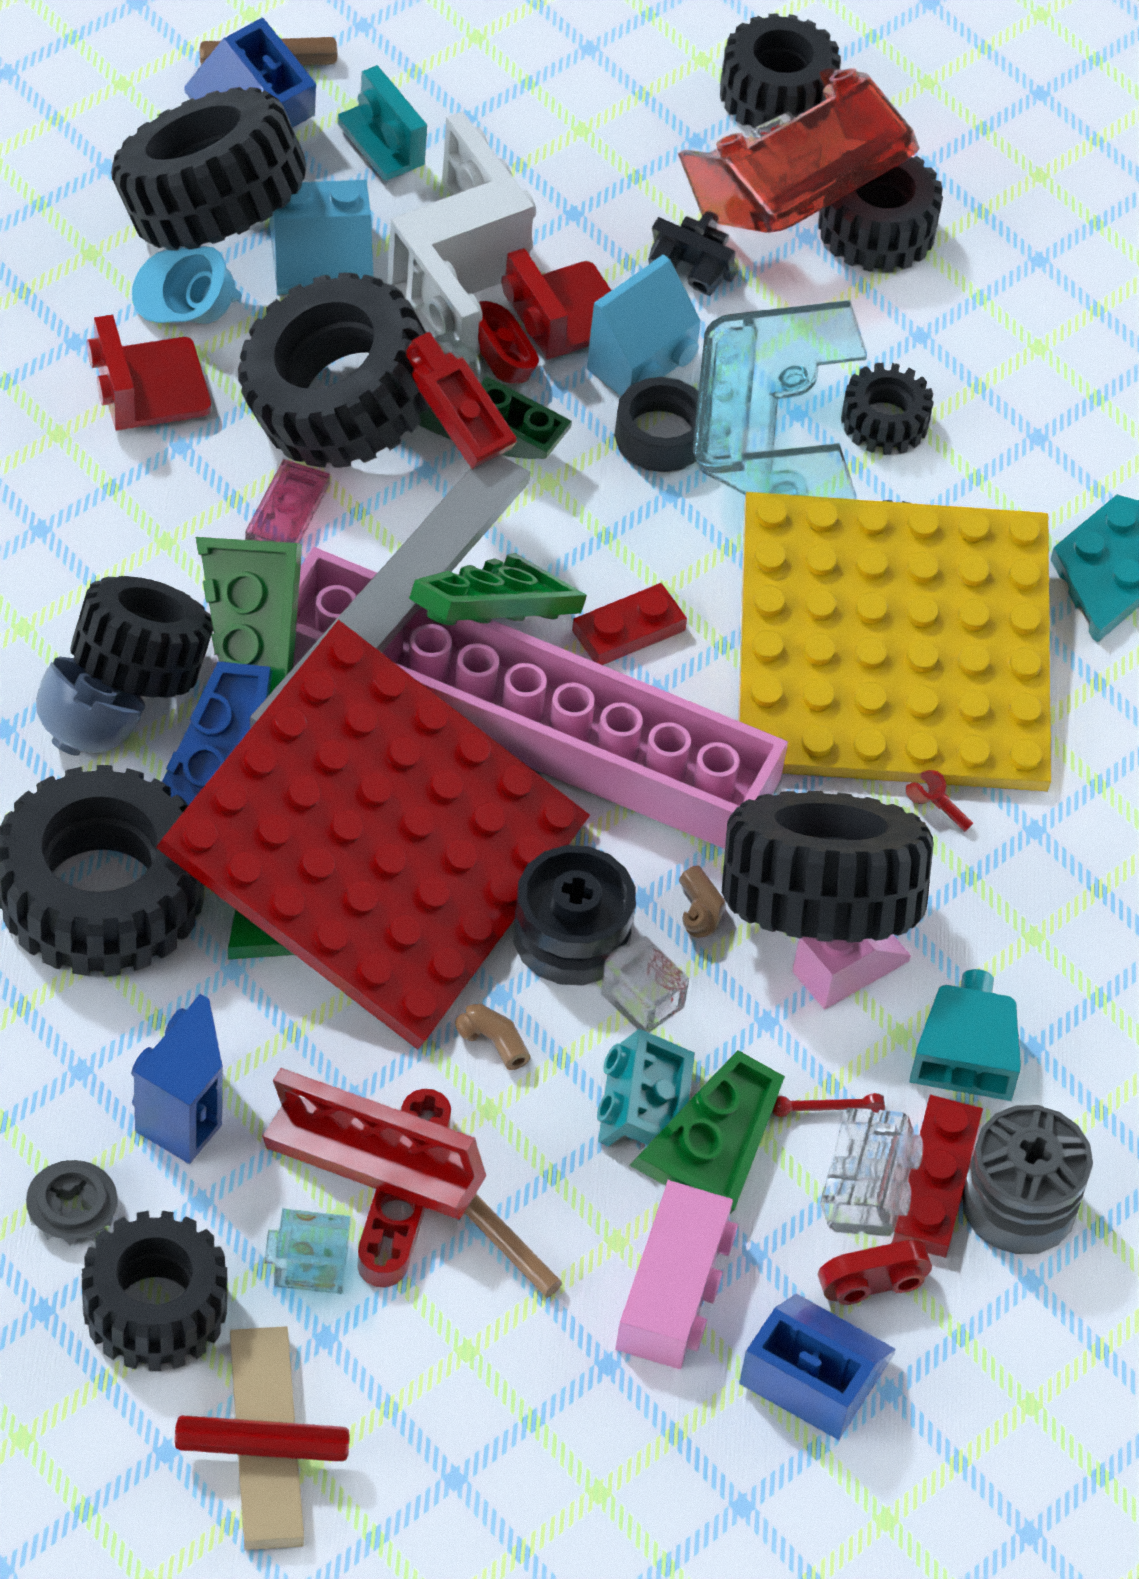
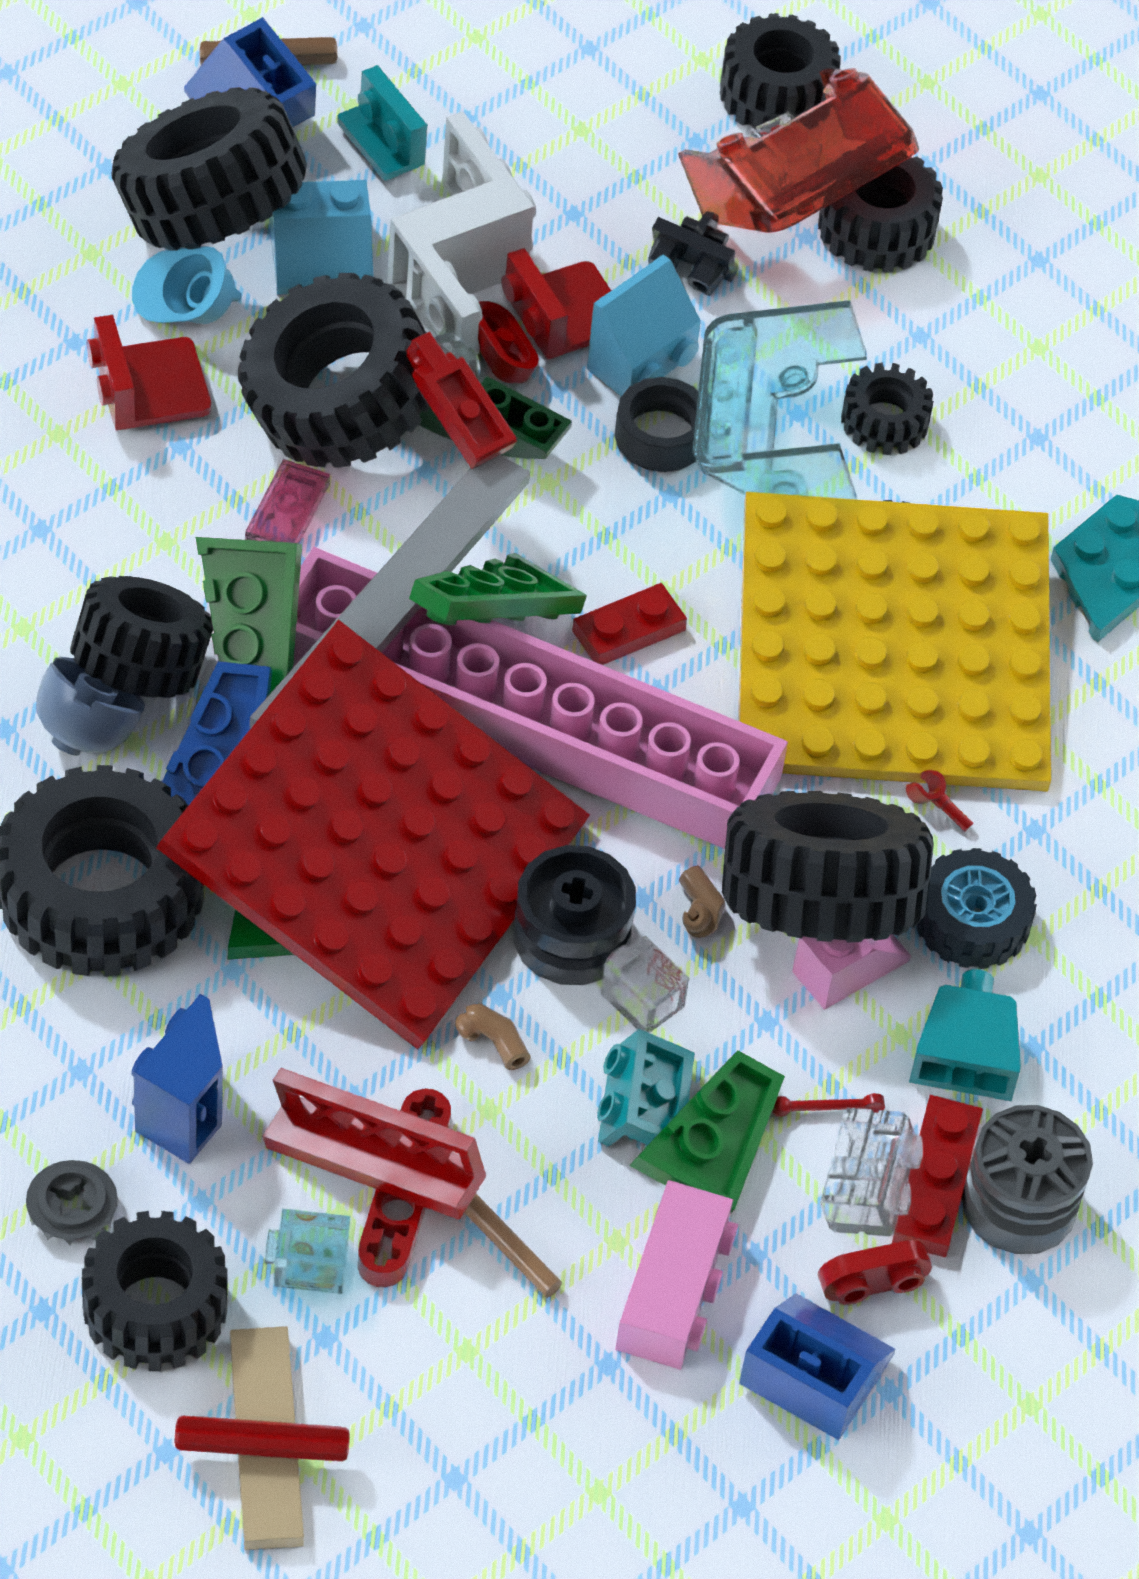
(983, 882): none -> black wheel

